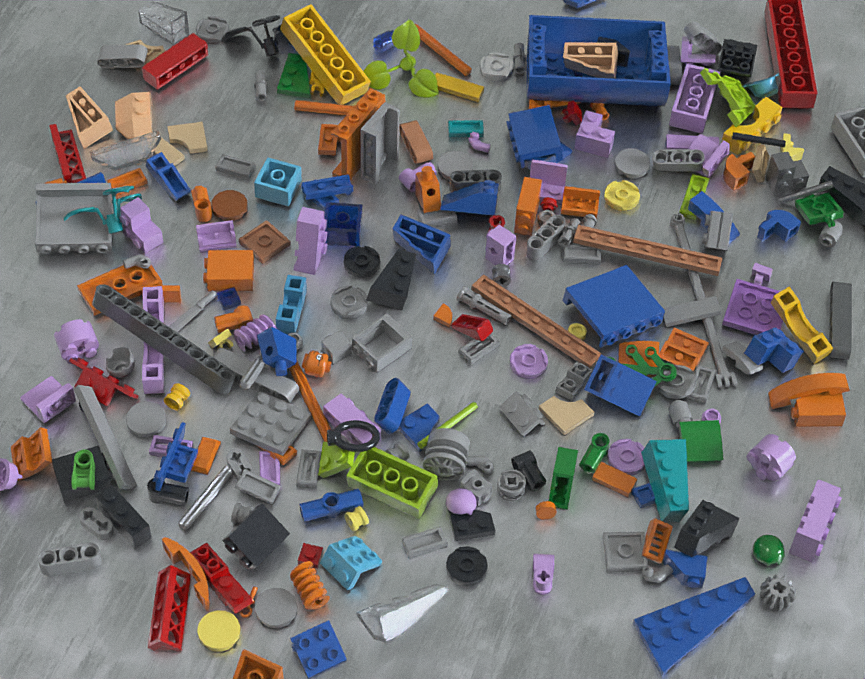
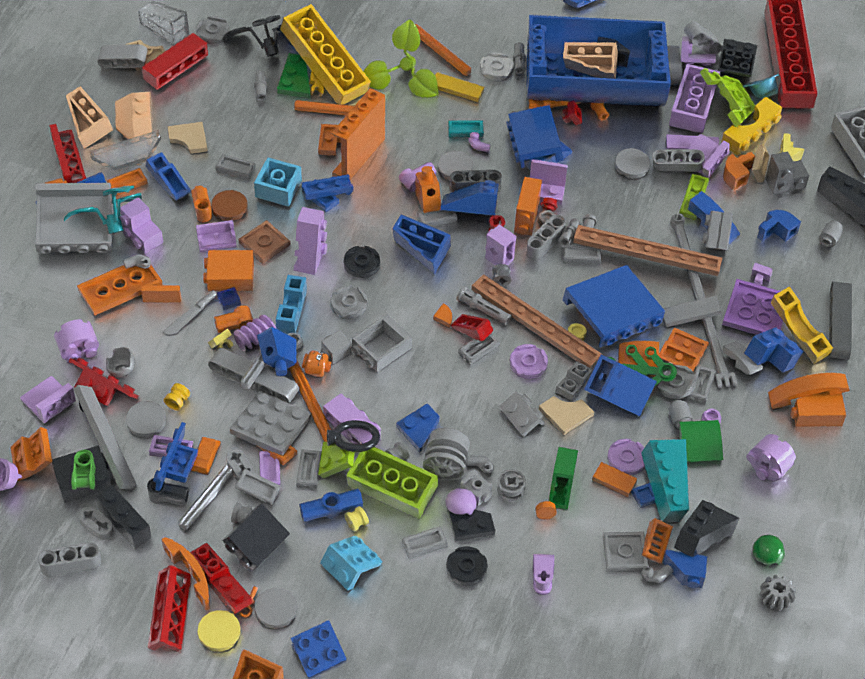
(153, 360): lavender arch -> none
(163, 339): dark grey beam -> none
(171, 153): tan tile -> none
(308, 586): orange piece -> none
(310, 553): red plate -> none
(343, 223): clear blue brick -> none
(379, 141): light grey panel -> none
(383, 41): clear blue brick -> none
(392, 405): blue beam -> none
(394, 281): black wedge -> none
(394, 619): clear wedge -> none
(415, 142): nougat beam -> none
(451, 422): lime bar -> none
(527, 465): black piece -> none
(580, 201): orange bracket -> none
(592, 137): lavender brick -> none
(594, 453): green piece -> none
(621, 195): light yellow tile -> none
(686, 624): blue wing -> none
(757, 139): black bar -> none
(799, 194): flat silver bar -> none
(814, 521): lavender wedge -> none
(819, 209): green plate -> none

